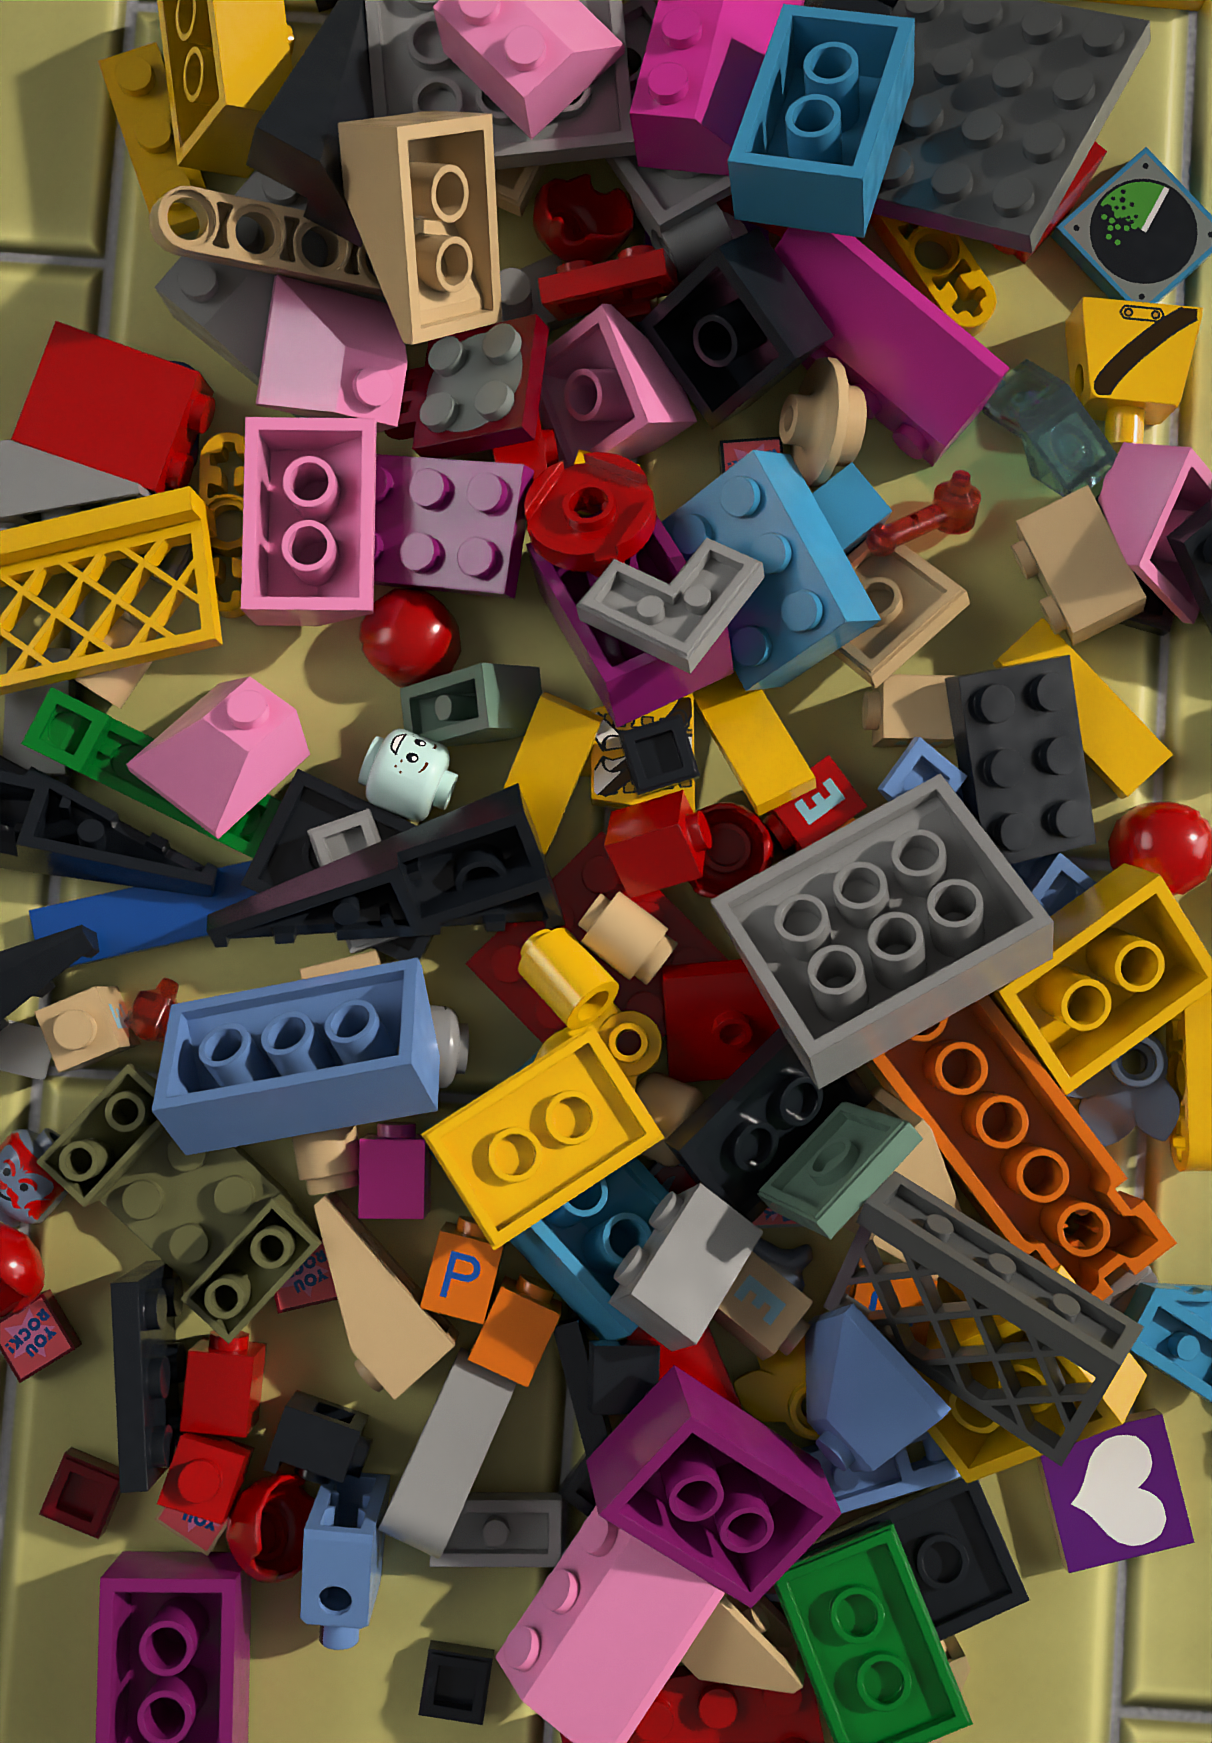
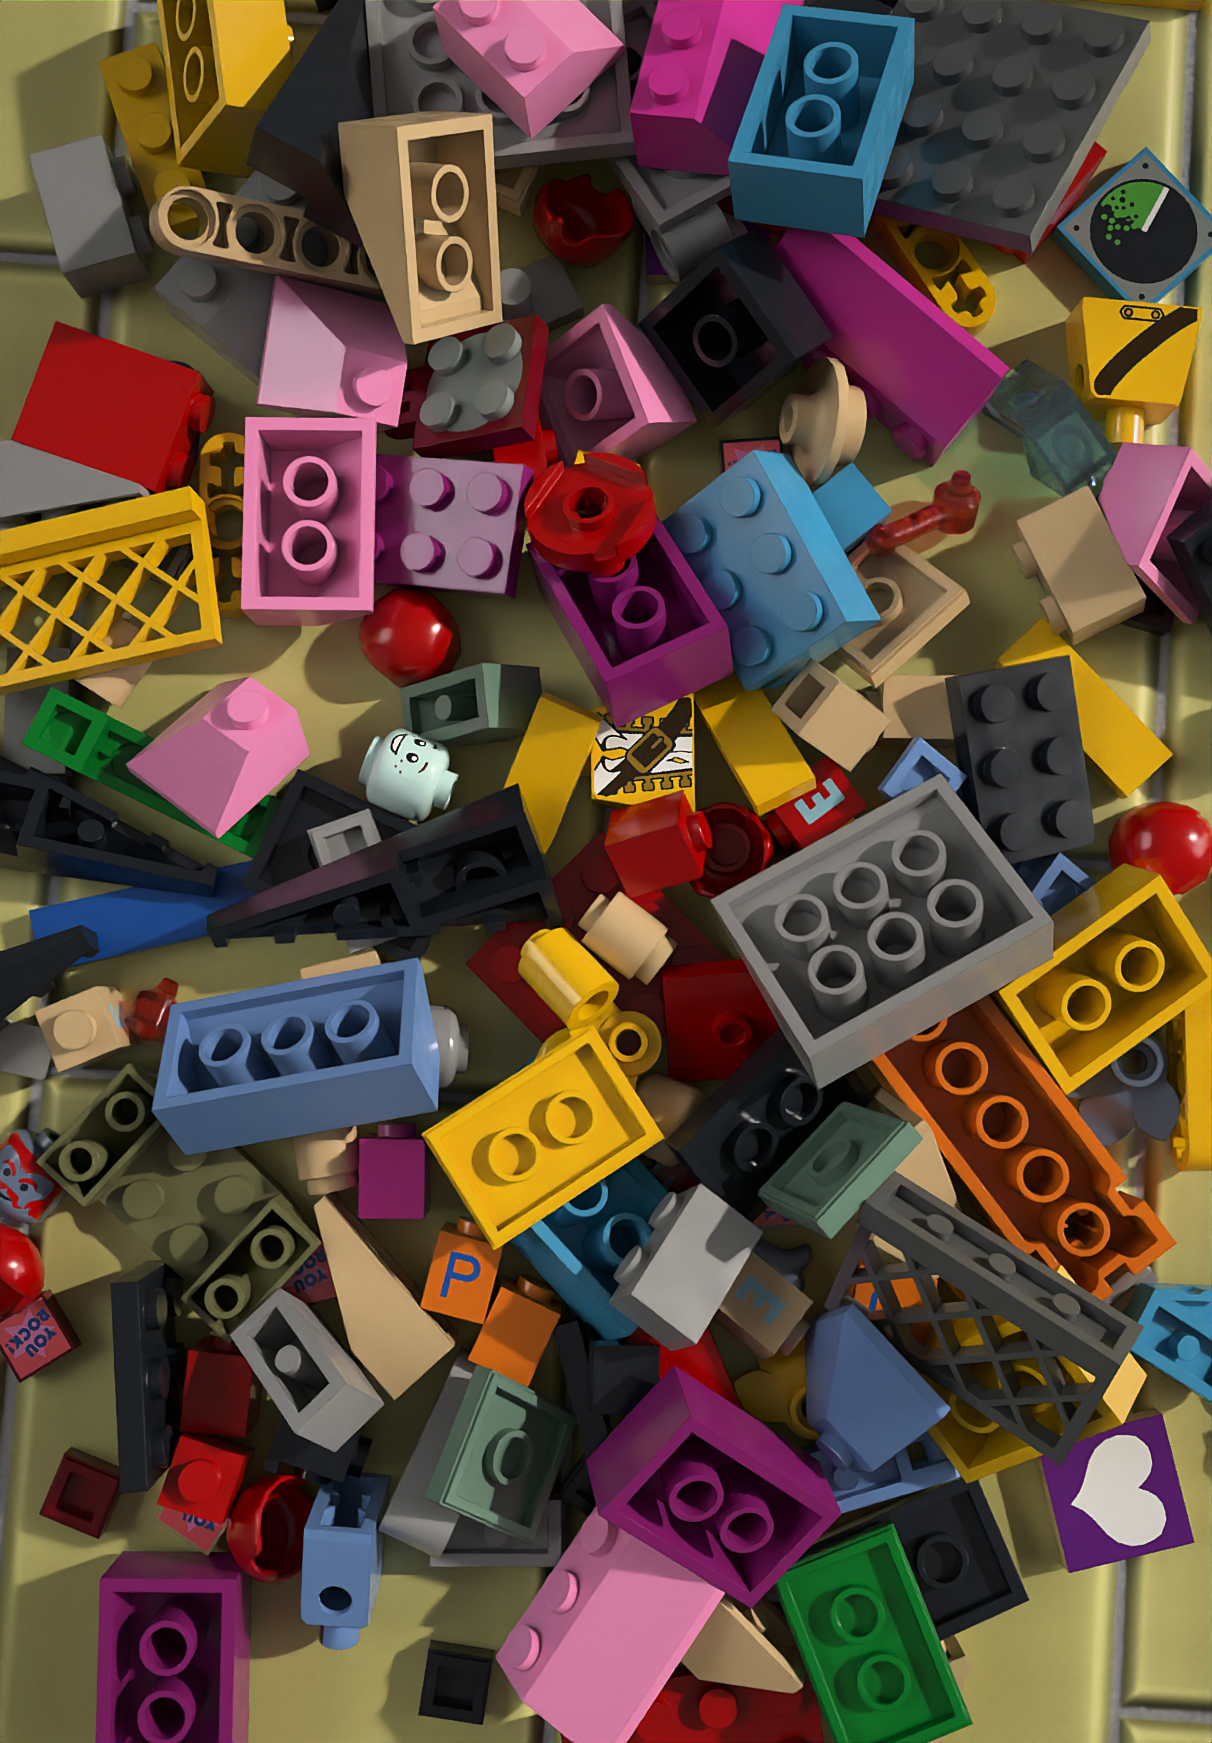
(91, 215): none -> light grey brick
(306, 1370): none -> light grey brick
(502, 1455): none -> sand green tile
(626, 283): red plate -> none
(659, 755): black tile -> none
(678, 618): light grey tile -> none
(830, 715): none -> tan brick

